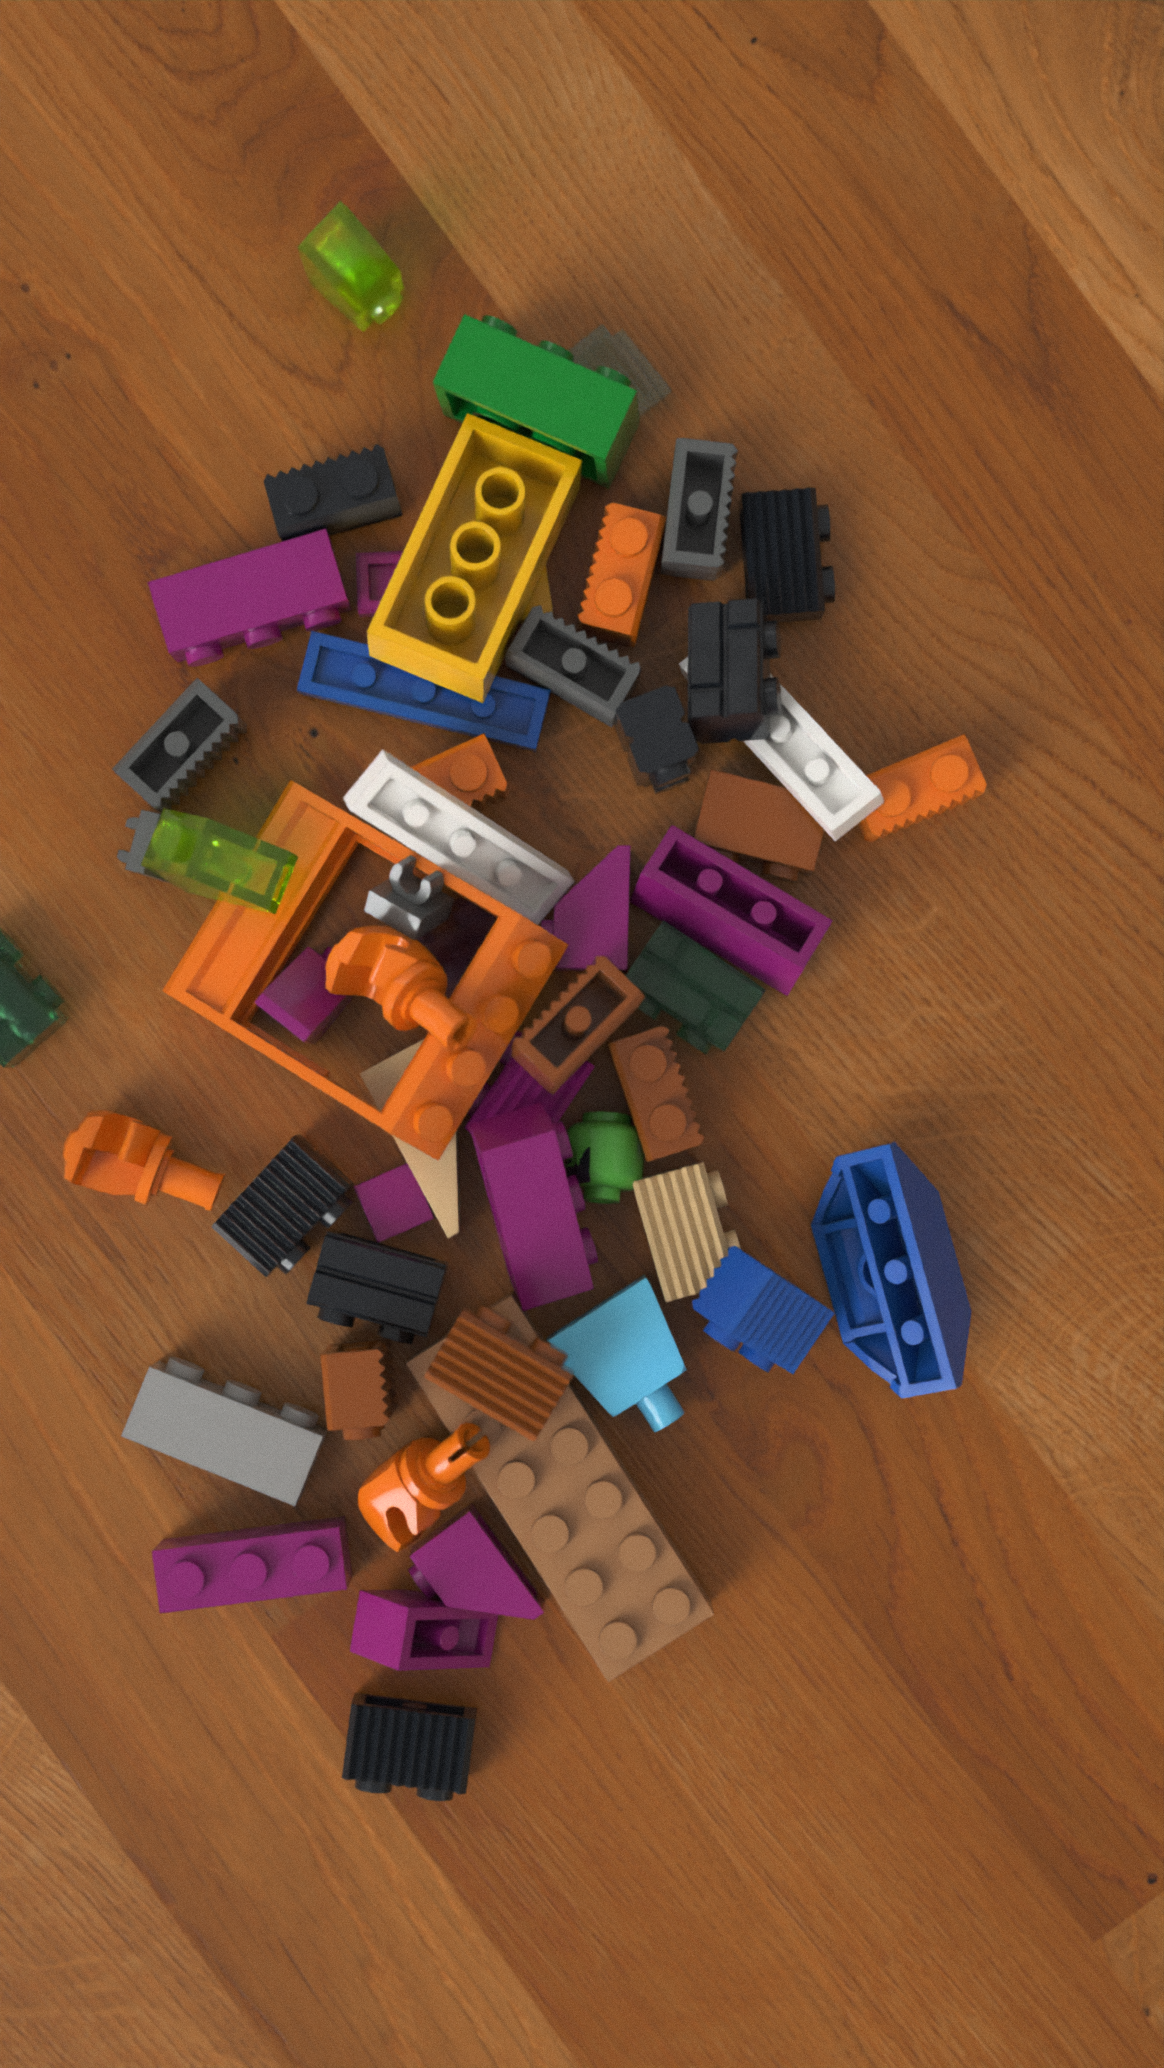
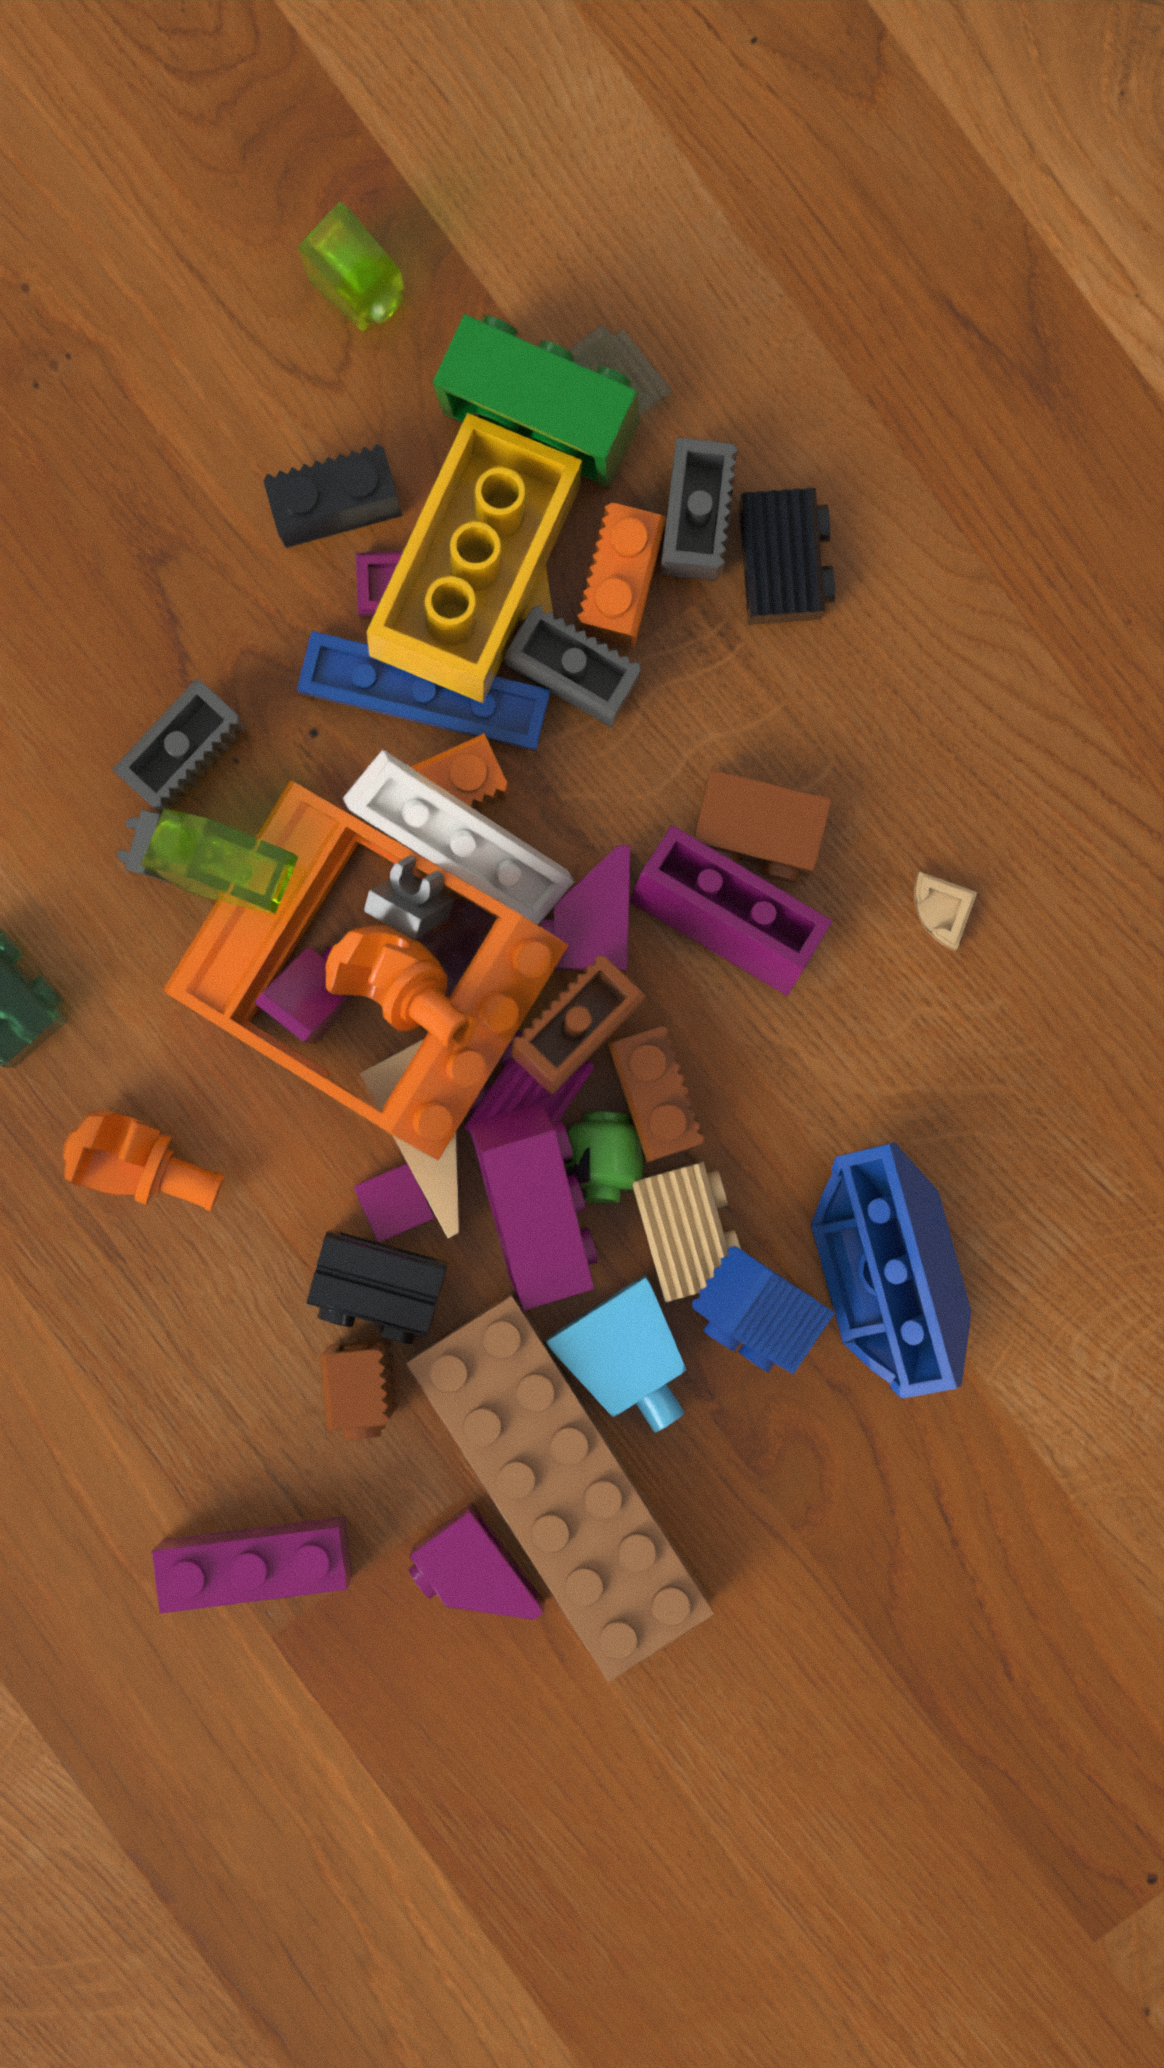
(226, 1429): light grey brick -> none
(250, 598): magenta brick -> none
(284, 1207): black brick -> none
(409, 1746): black brick -> none
(418, 1483): orange piece -> none
(420, 1633): magenta slope -> none
(500, 1371): dark orange brick -> none
(656, 739): black brick -> none
(693, 989): clear green brick -> none
(731, 671): black brick -> none
(814, 768): white plate -> none
(923, 787): orange brick -> none
(942, 908): none -> tan tile

